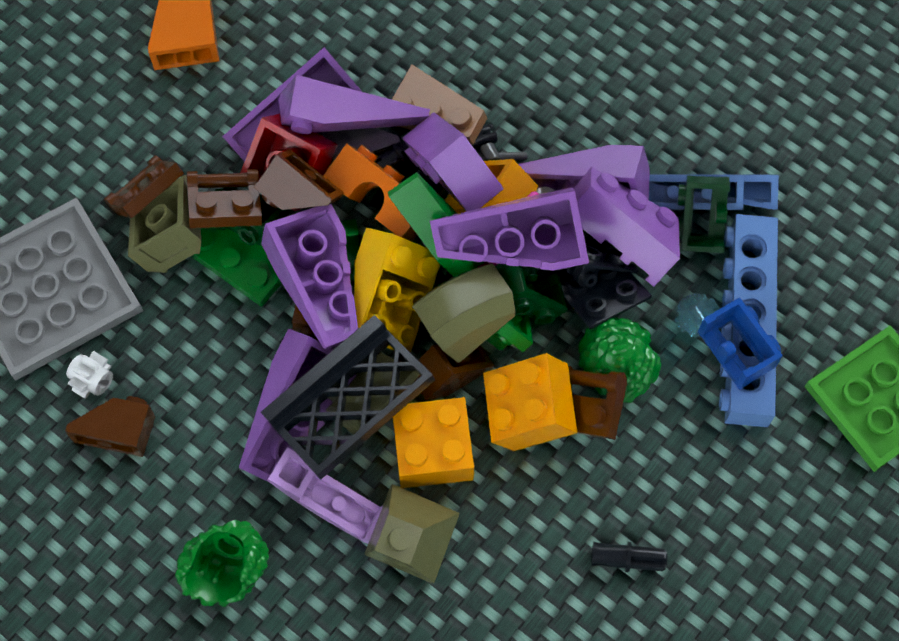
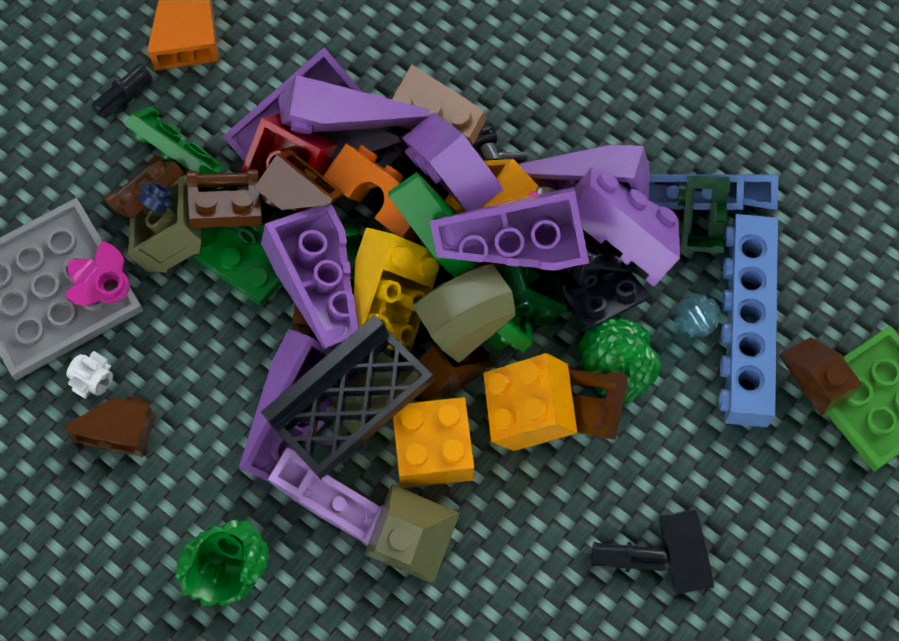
(94, 276): none -> dark pink plate
(121, 91): none -> black axle
(155, 197): none -> dark blue plate
(168, 139): none -> green wing
(686, 551): none -> black slope
(747, 325): blue window -> none
(821, 374): none -> reddish brown slope

